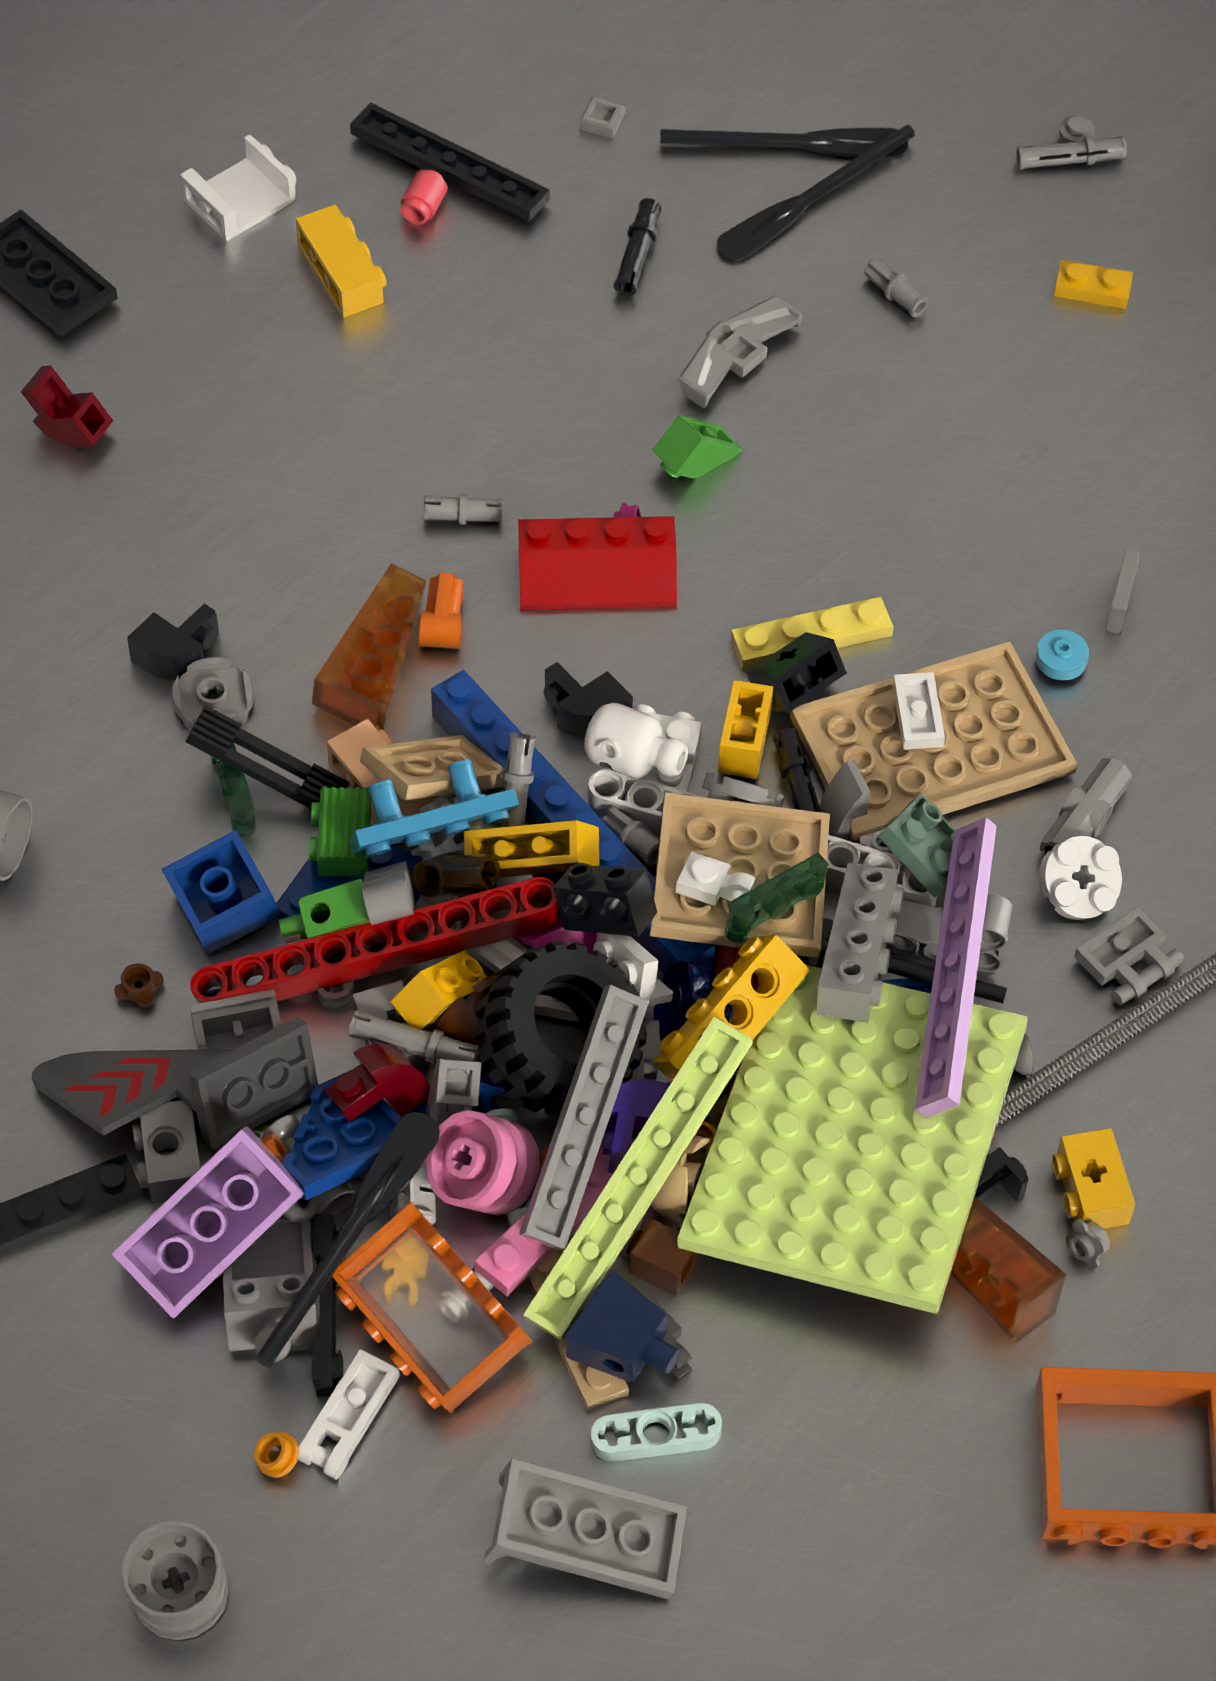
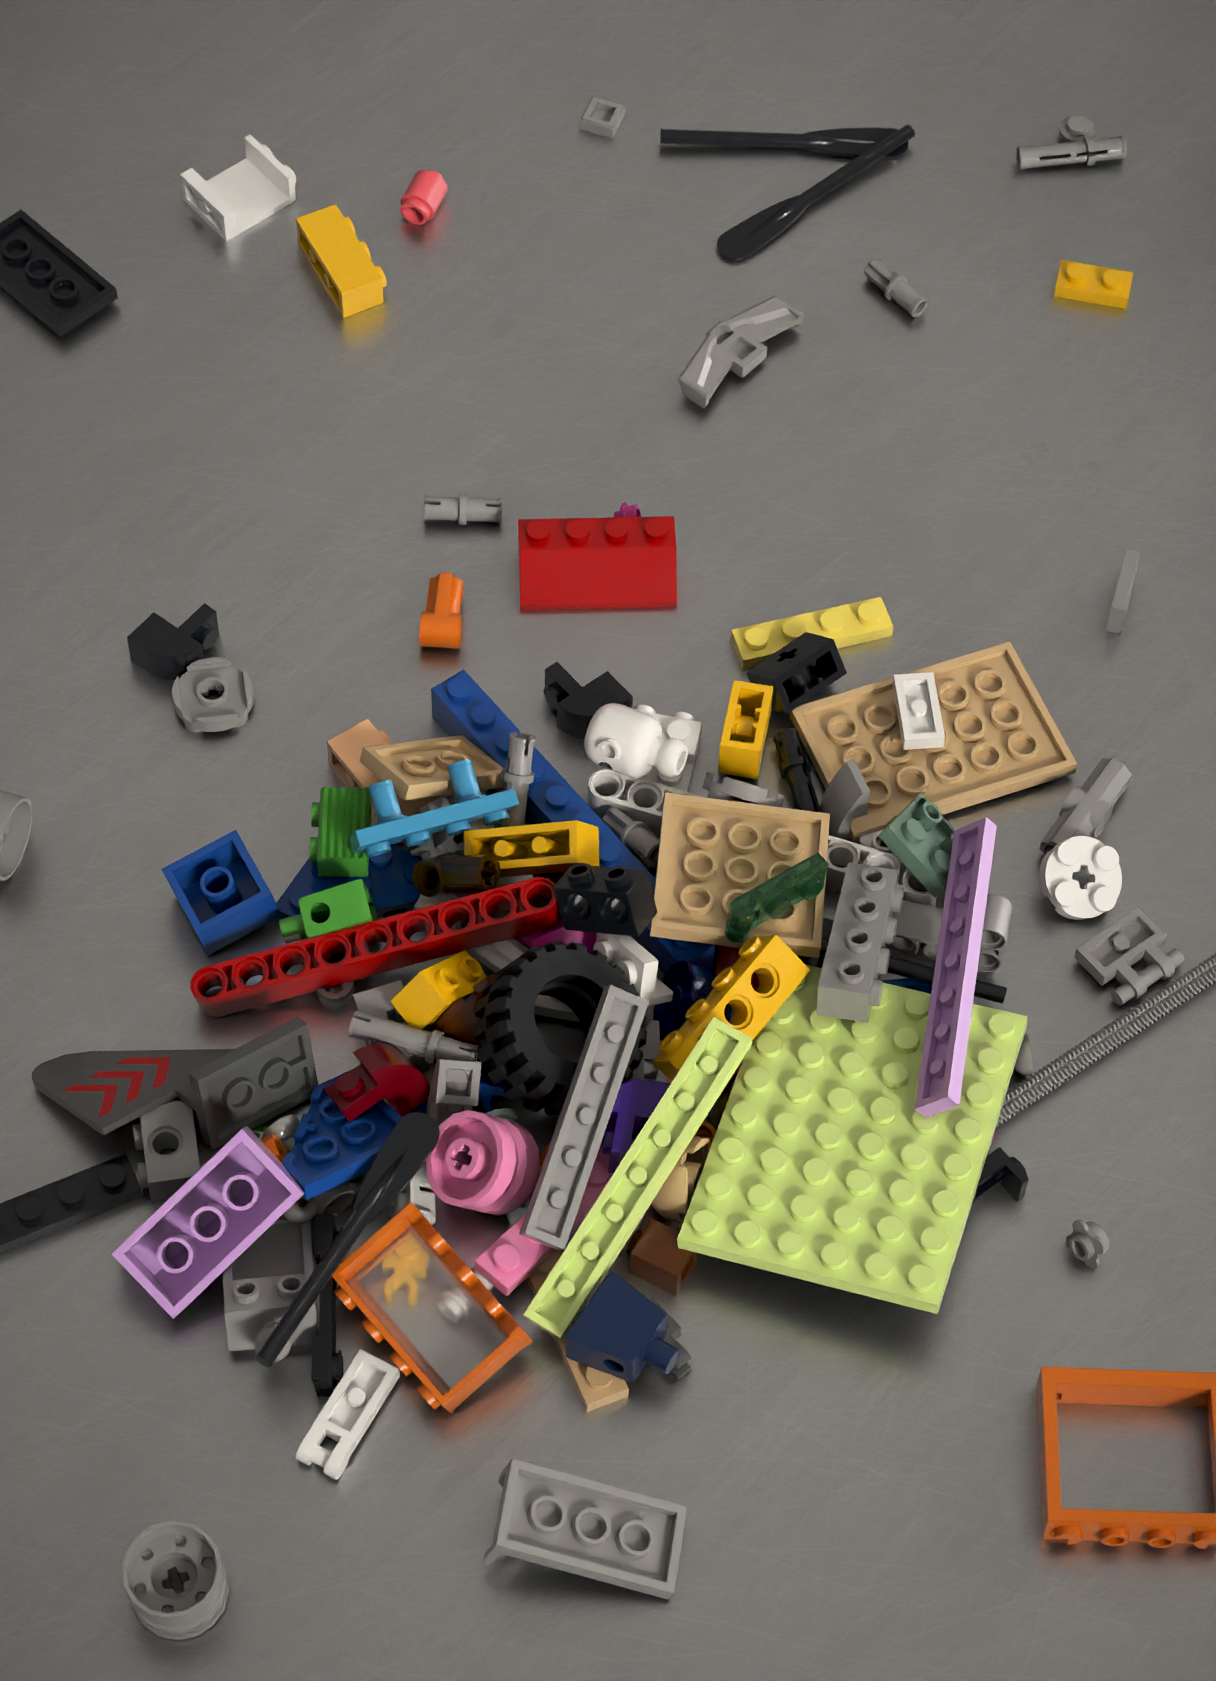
(64, 416): dark red brick -> none
(139, 974): reddish brown plate -> none
(216, 732): black container -> none
(234, 1020): light grey hinge -> none
(241, 806): clear green plate -> none
(268, 1450): light orange plate -> none
(369, 659): clear orange wedge -> none
(389, 893): light grey beam -> none
(451, 161): black plate -> none
(641, 235): black pin -> none
(690, 1440): light aqua beam -> none
(694, 447): bright green slope -> none
(710, 879): white plate -> none
(1006, 1273): clear orange wedge -> none
(1062, 654): medium azure wheel -> none
(1094, 1179): yellow brick -> none

